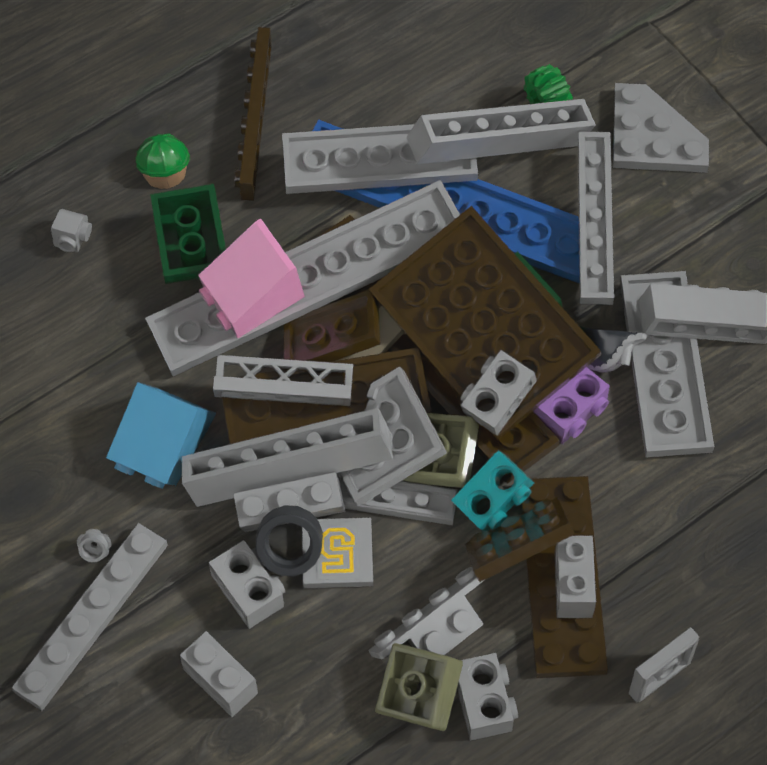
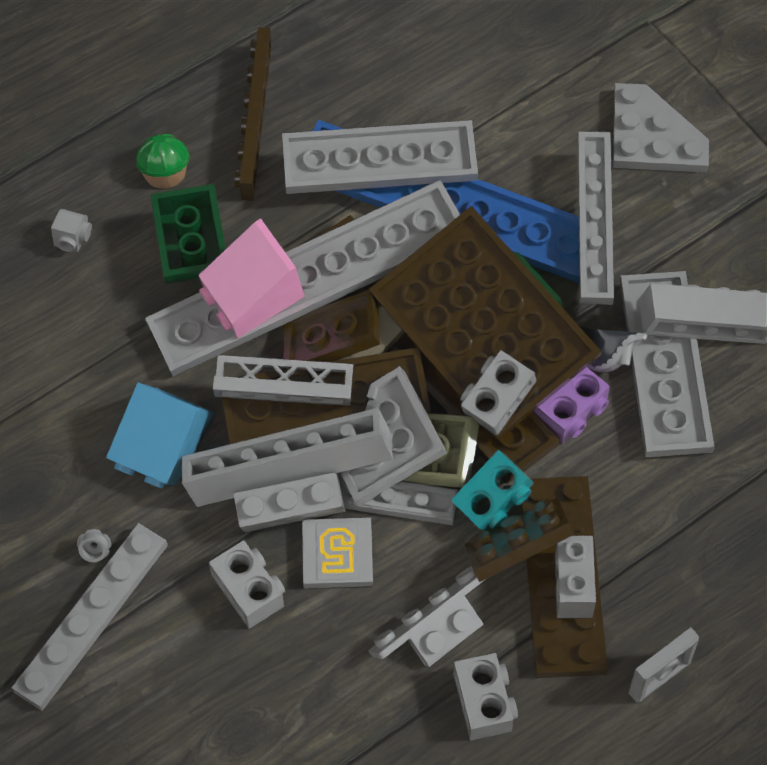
(219, 674): light grey brick -> none
(279, 564): black tyre -> none
(438, 682): olive brick -> none
(499, 130): light grey brick -> none
(546, 85): green gear -> none

